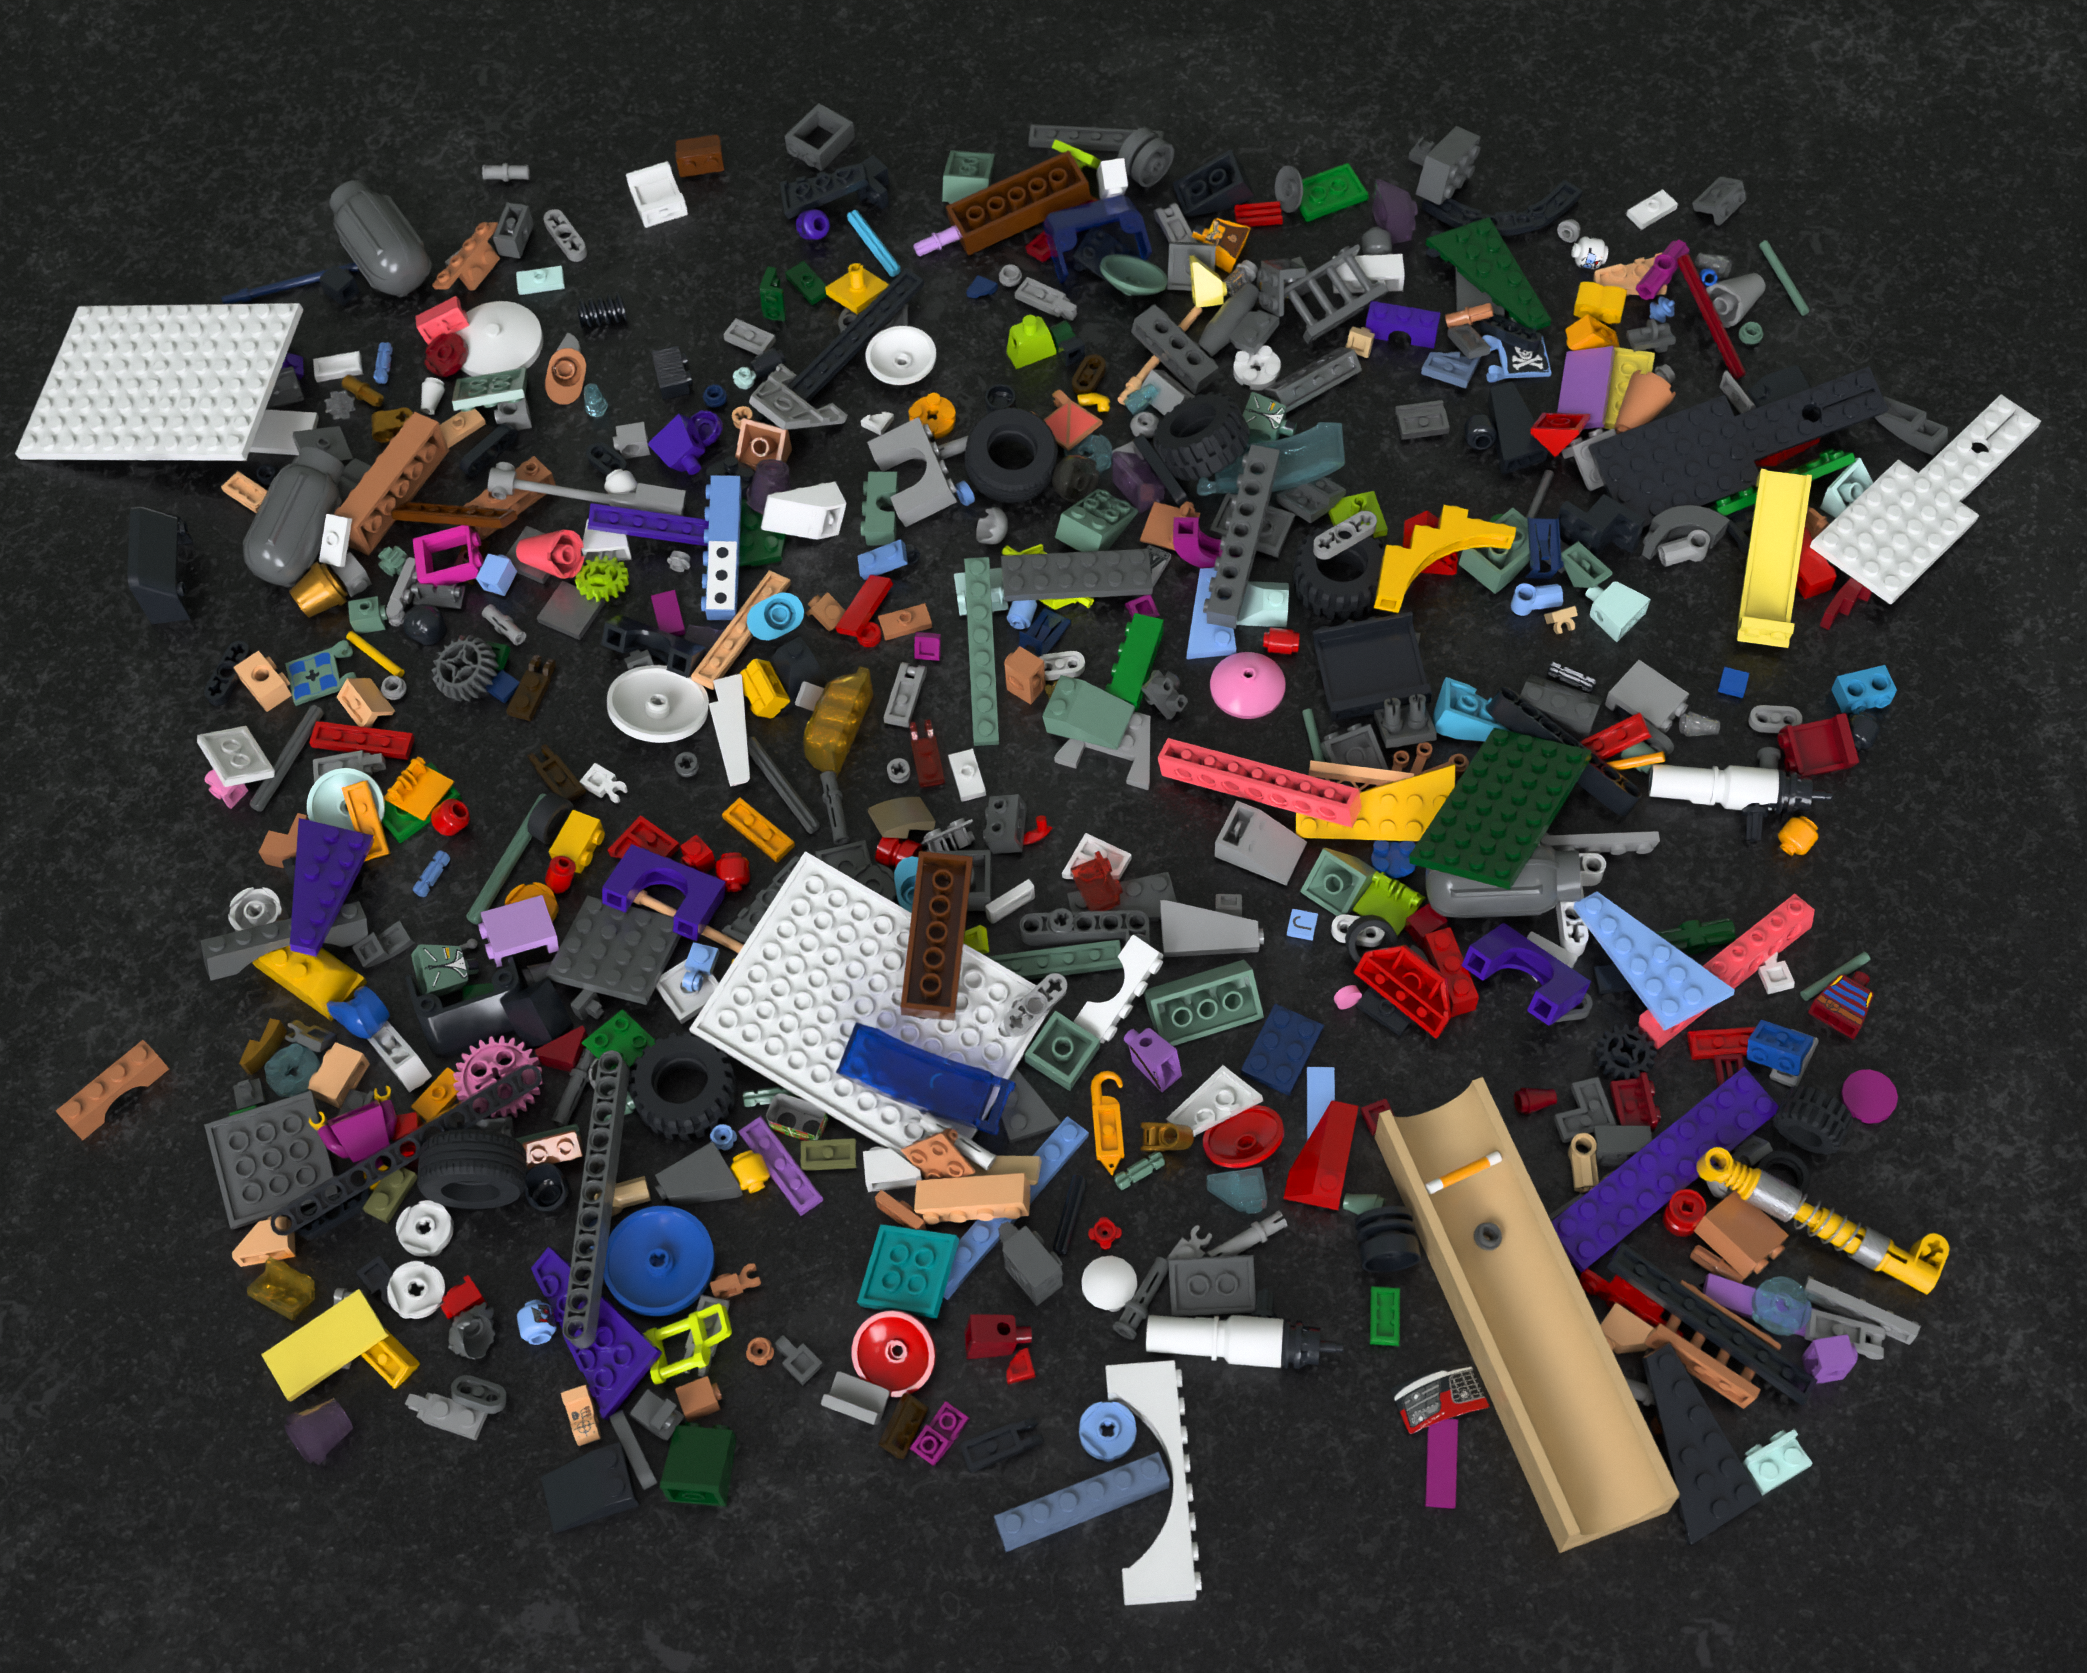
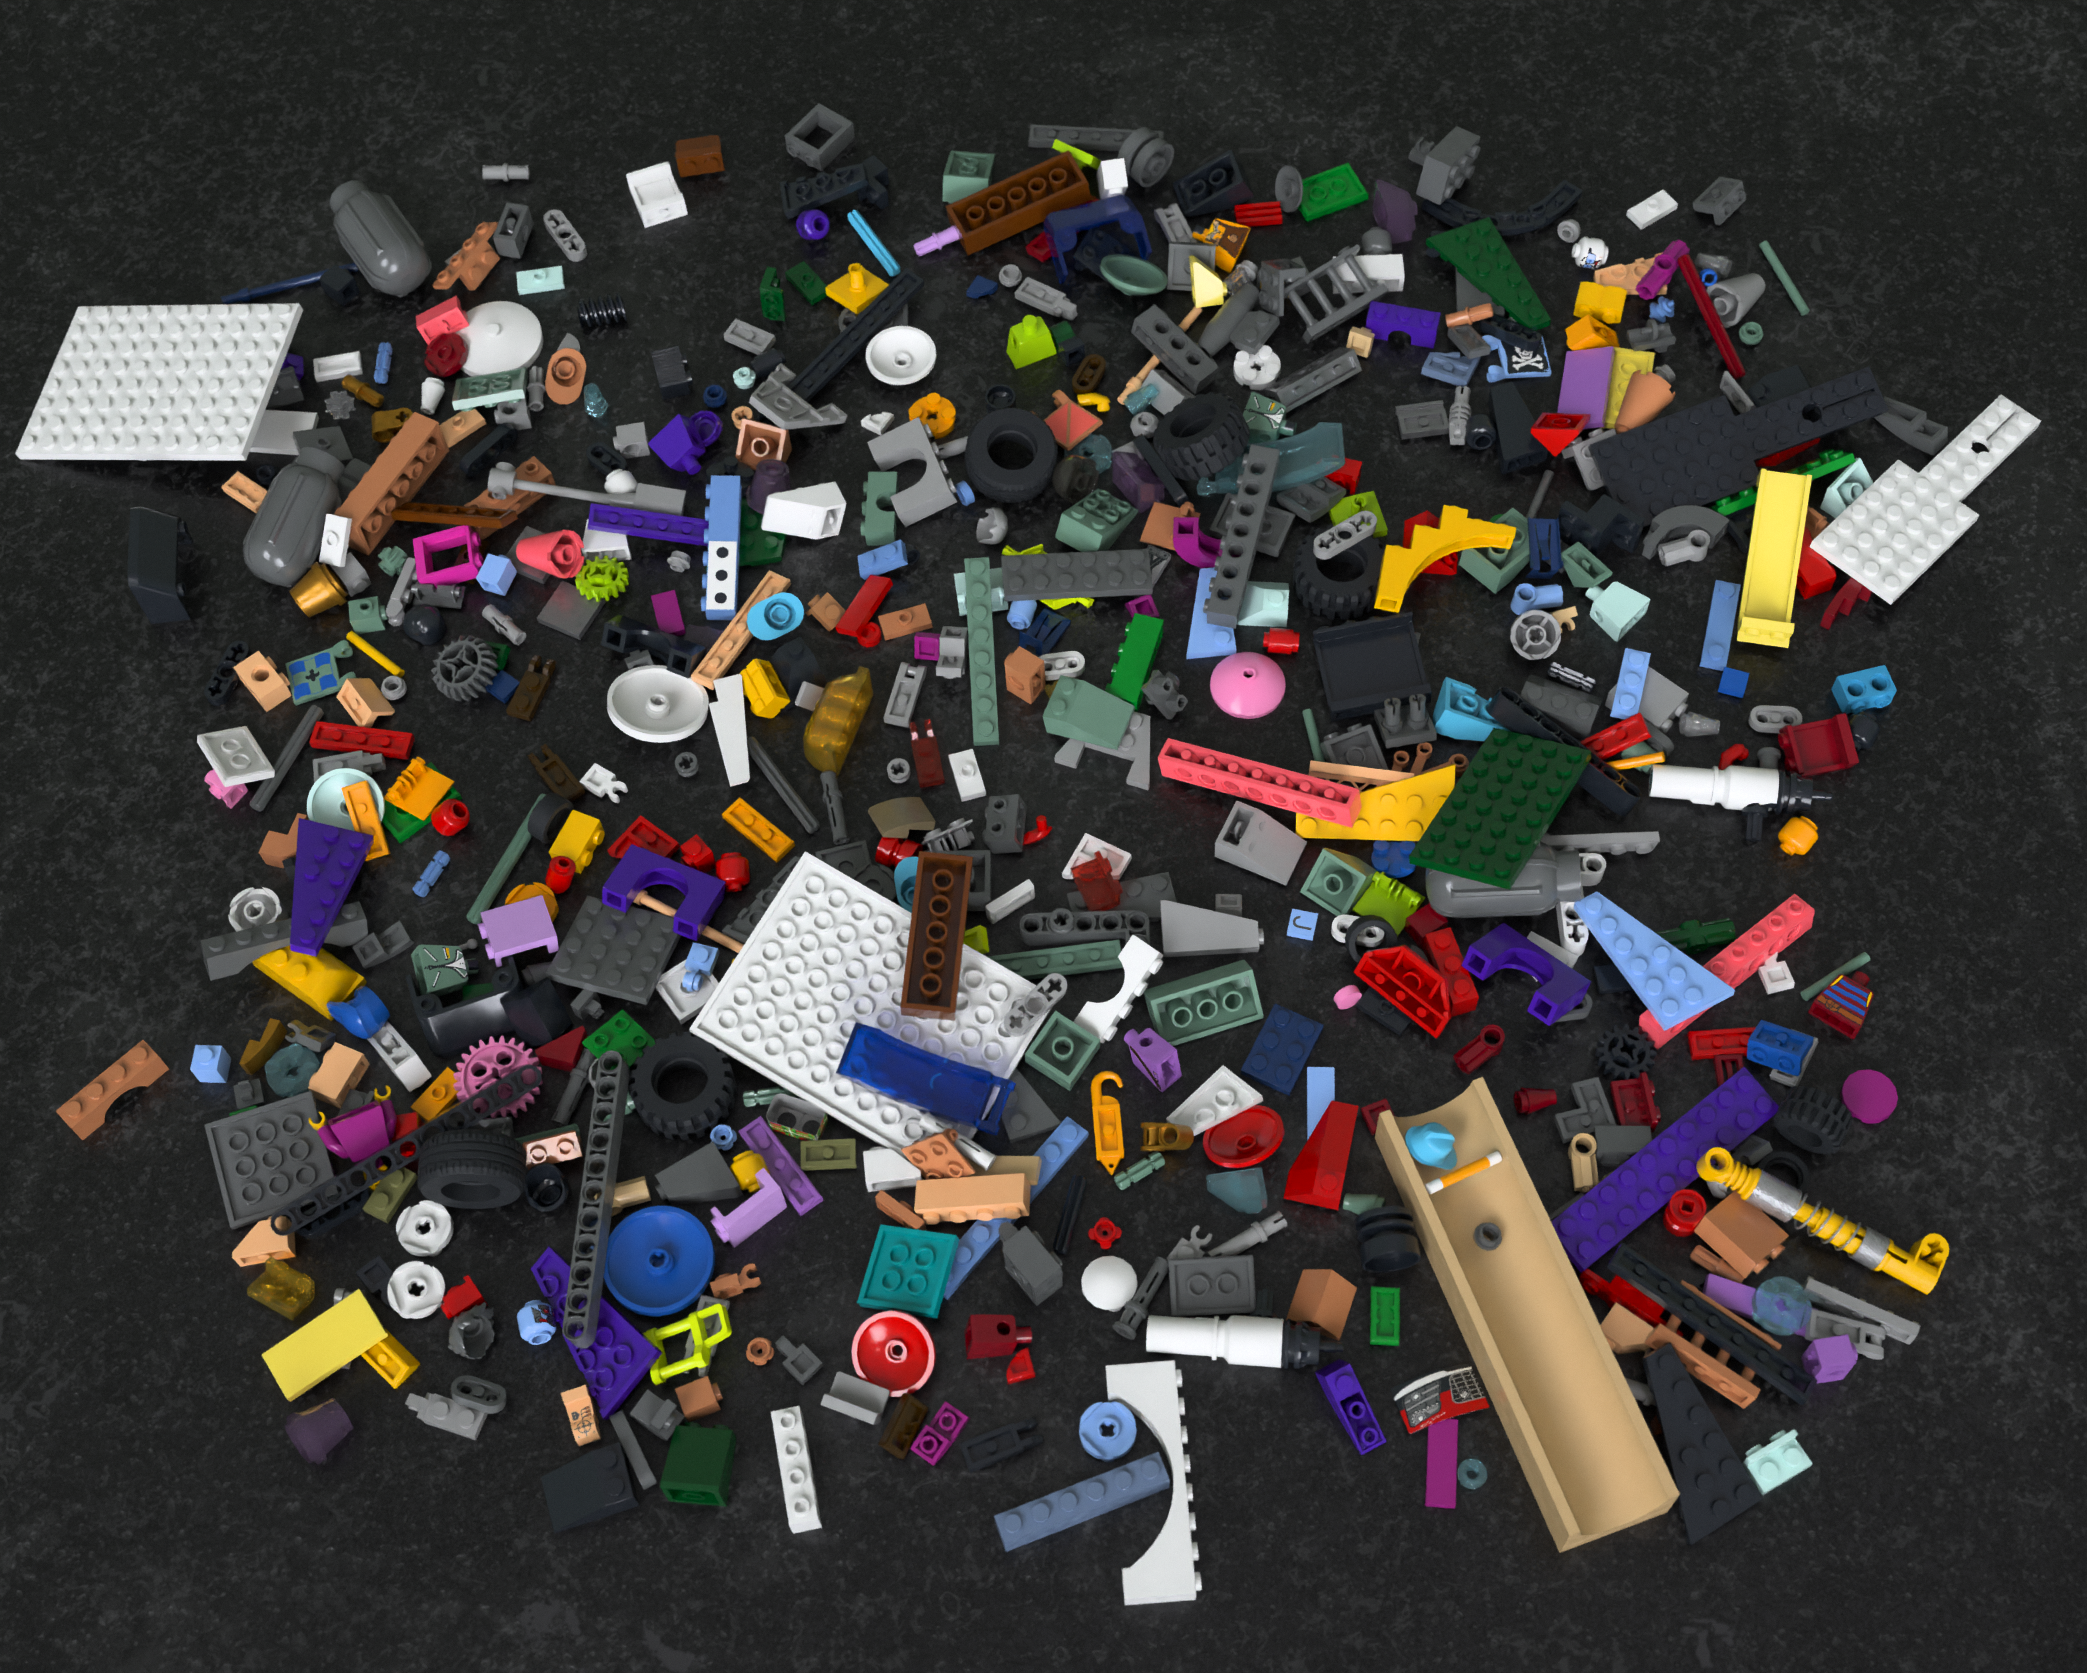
(210, 1063): none -> light blue brick
(536, 388): none -> light grey axle
(752, 1213): none -> lavender panel
(796, 1469): none -> white brick
(952, 652): none -> light grey brick
(1322, 1301): none -> nougat slope
(1348, 475): none -> red brick
(1350, 1405): none -> dark purple slope
(1432, 1145): none -> medium azure piece
(1459, 414): none -> light grey hinge
(1478, 1050): none -> dark red piece
(1478, 1467): none -> clear light blue plate
(1535, 634): none -> light grey cylinder
(1630, 684): none -> light blue plate
(1720, 625): none -> medium blue plate
(1735, 752): none -> red arm

